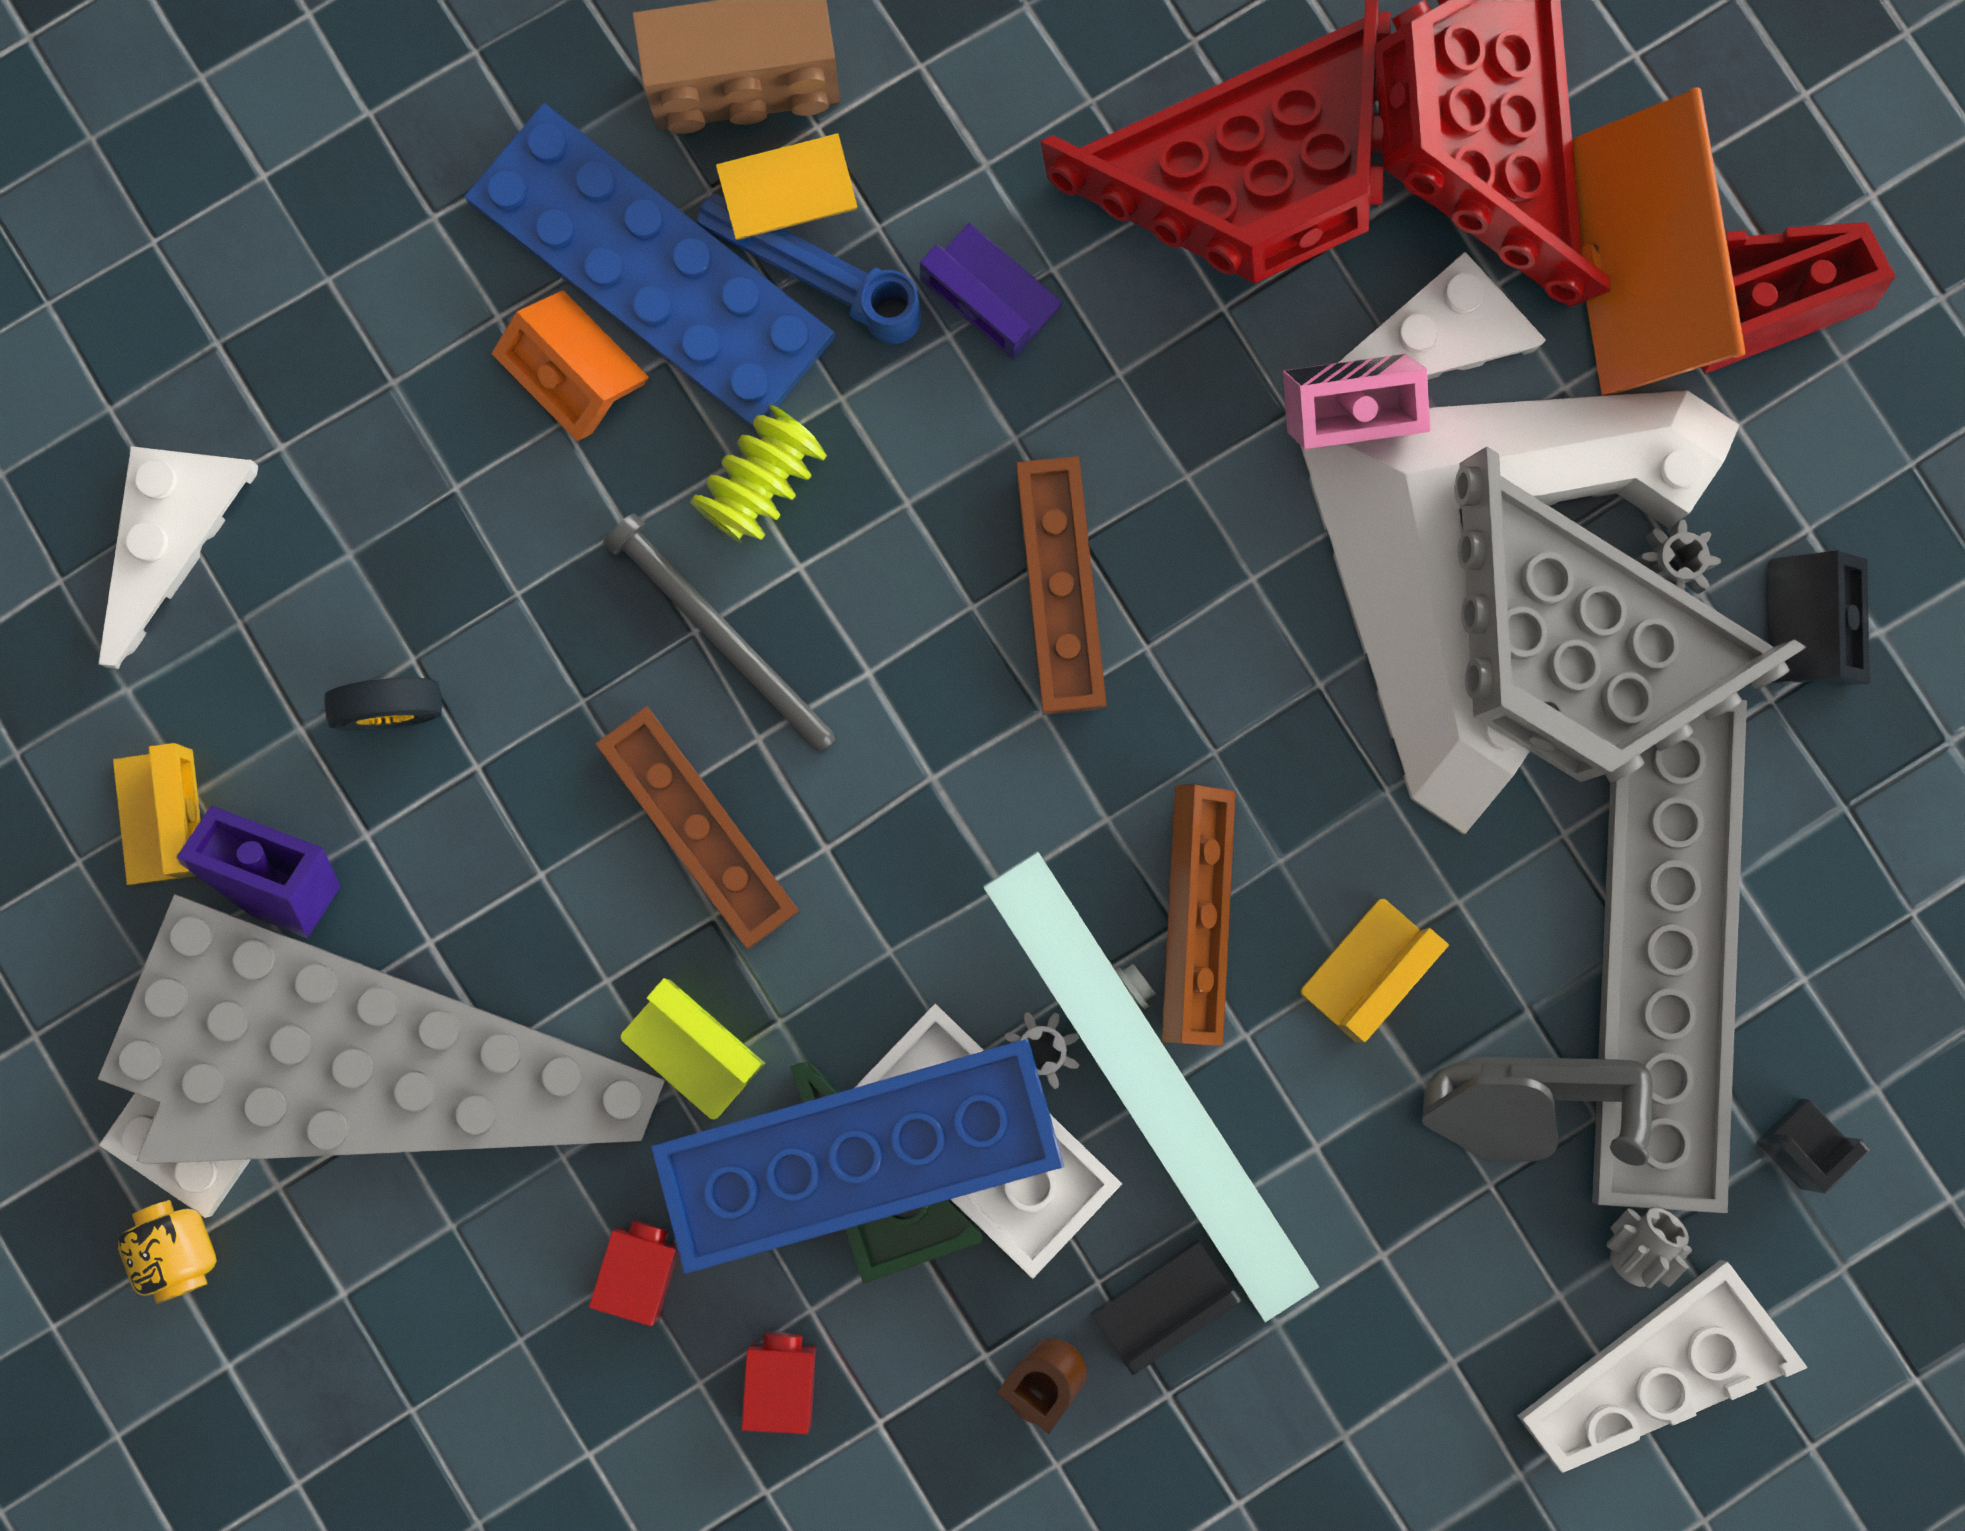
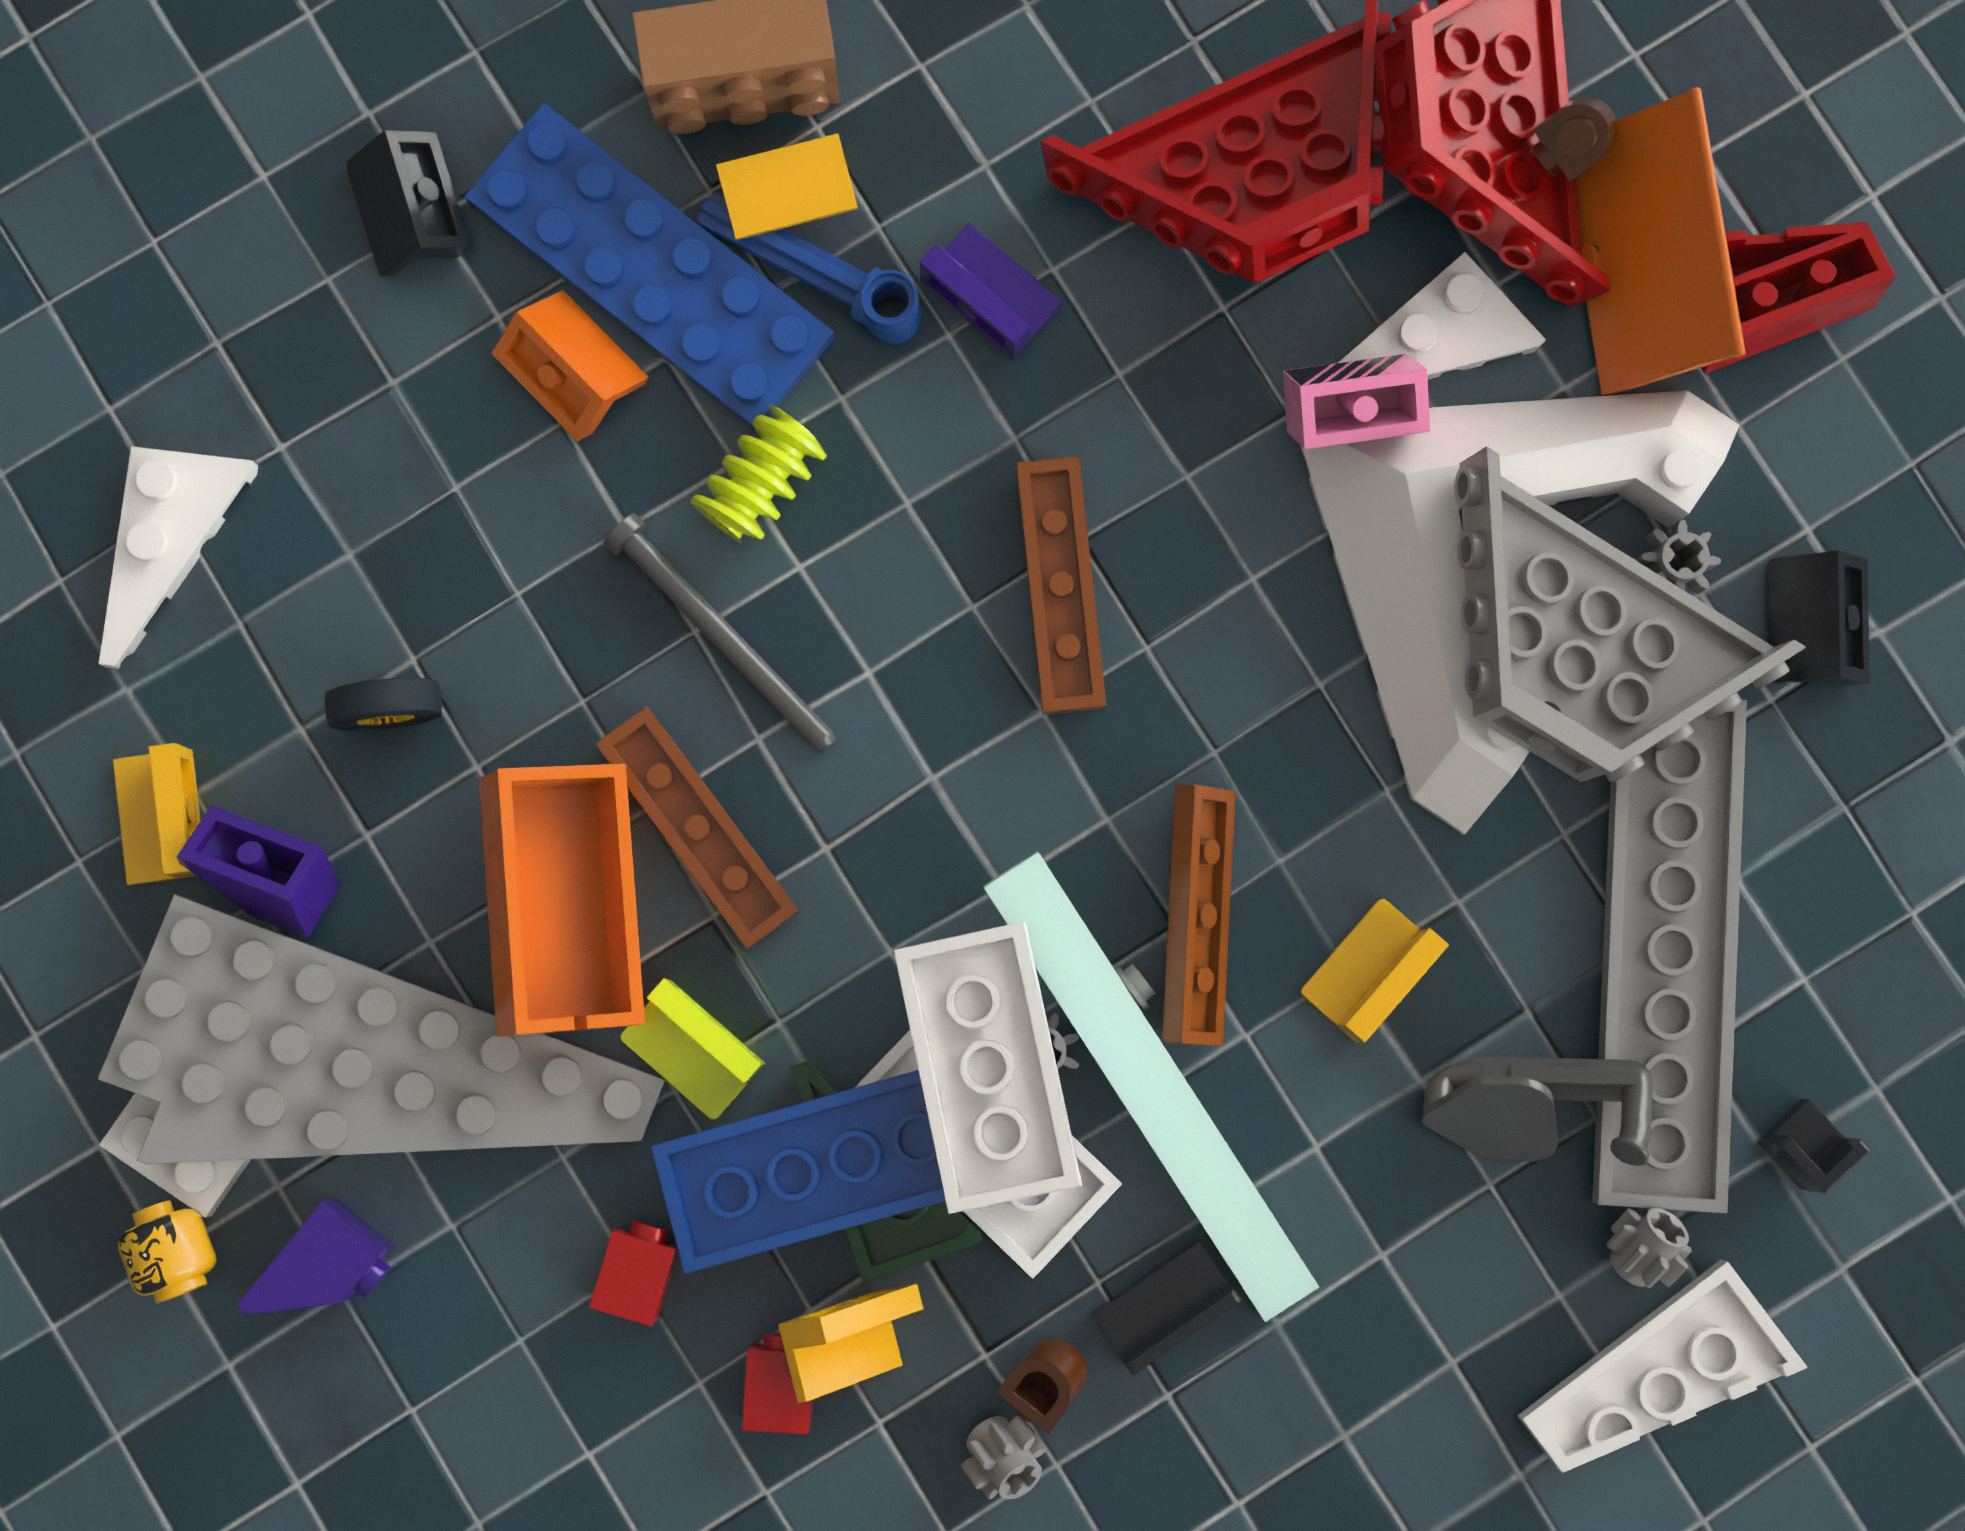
(322, 1263): none -> dark purple slope
(407, 200): none -> black panel
(561, 899): none -> orange piece
(846, 1341): none -> yellow panel
(987, 1067): none -> white plate
(1003, 1457): none -> light grey gear
(1575, 136): none -> reddish brown plate

